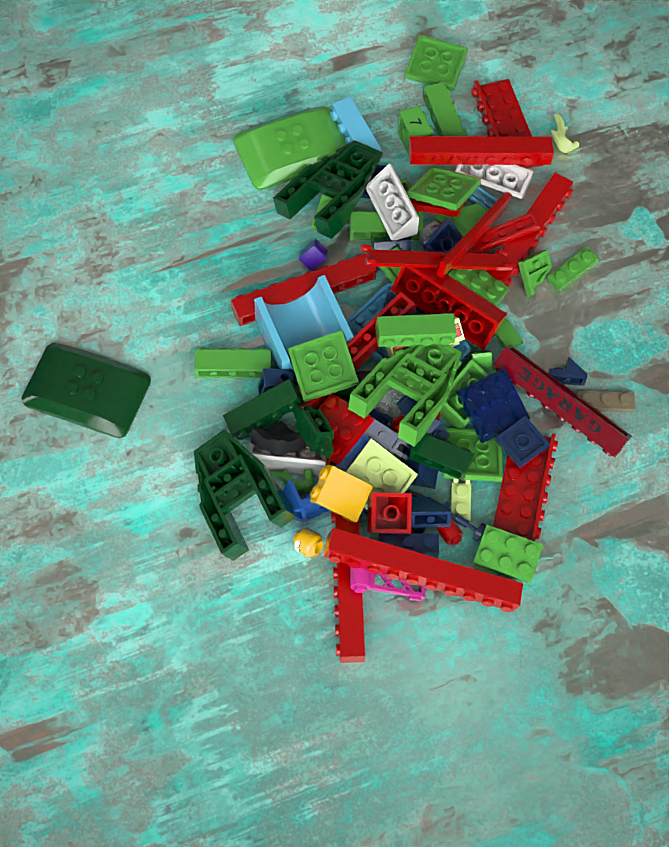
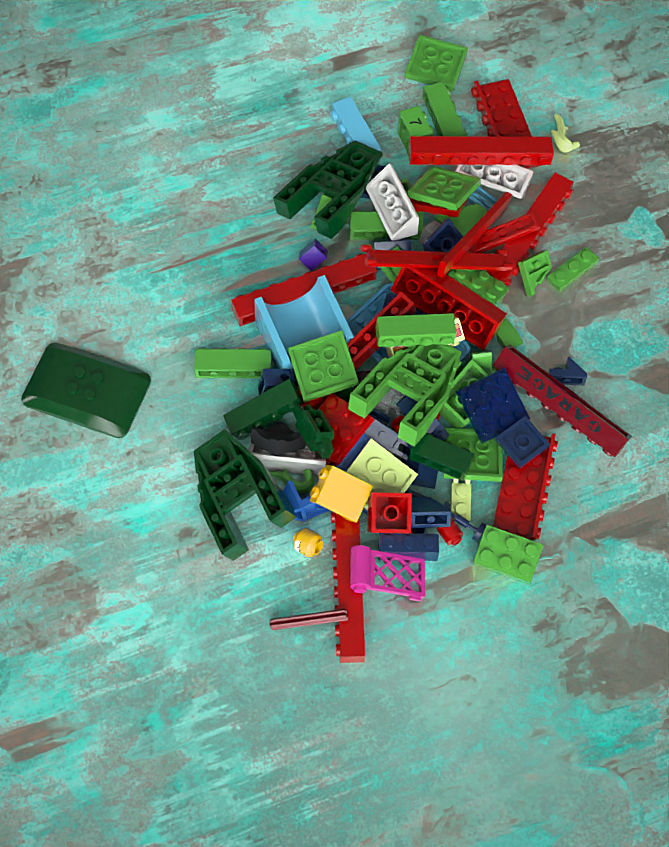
(287, 145): bright green wedge -> none
(309, 619): none -> axle
(423, 570): red brick -> none
(609, 401): dark tan plate -> none

